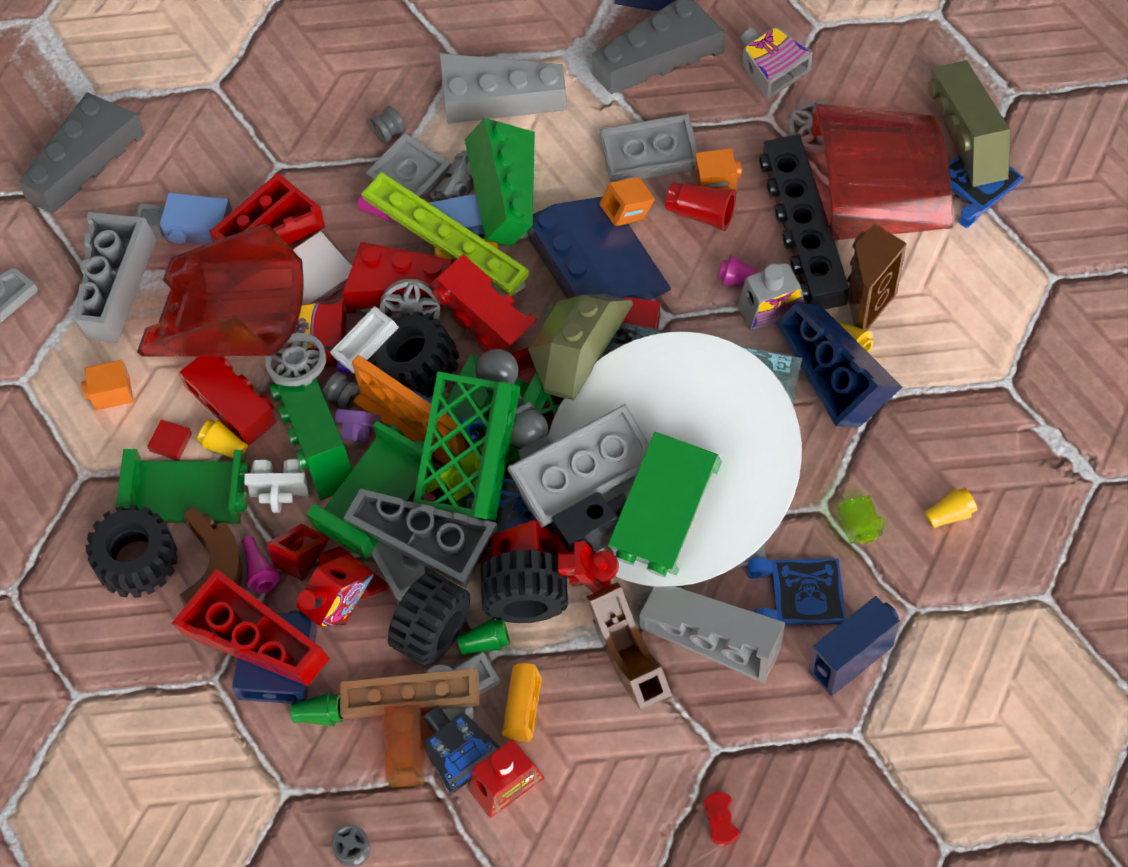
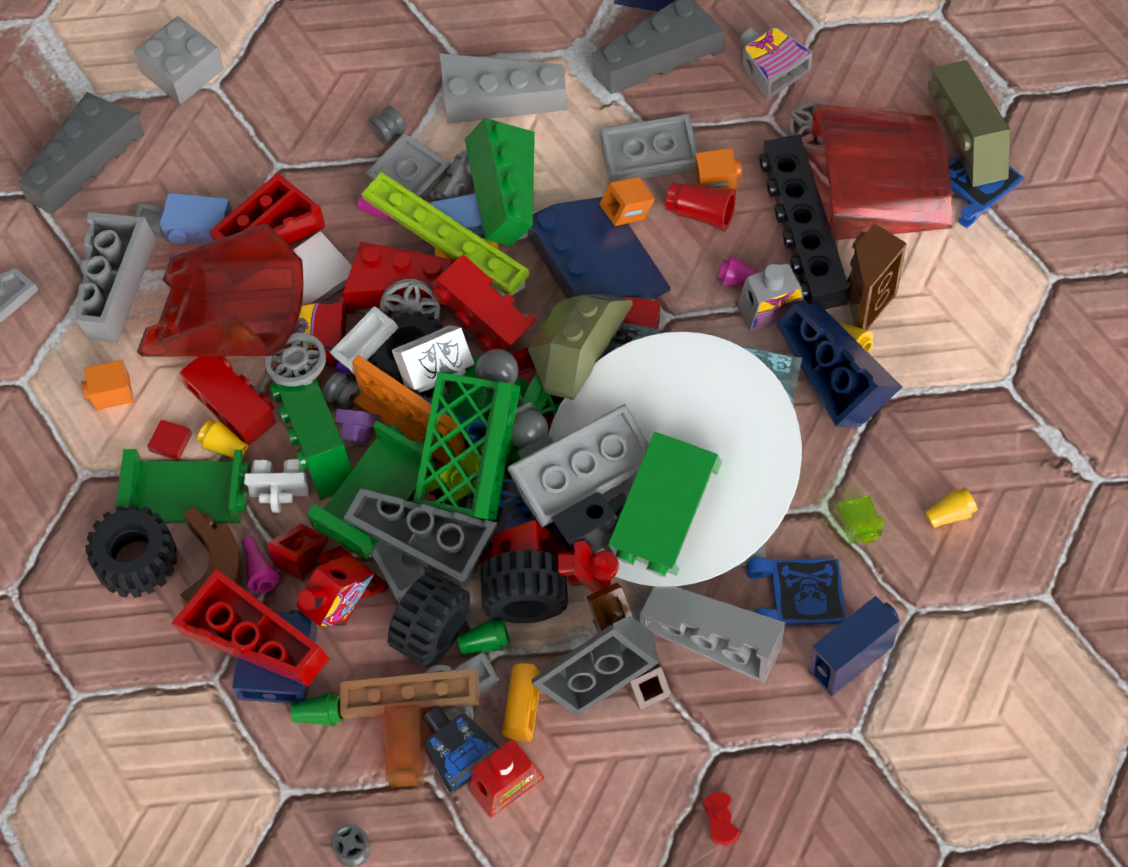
(179, 60): none -> light grey brick
(436, 352): none -> white brick
(599, 666): none -> dark grey slope

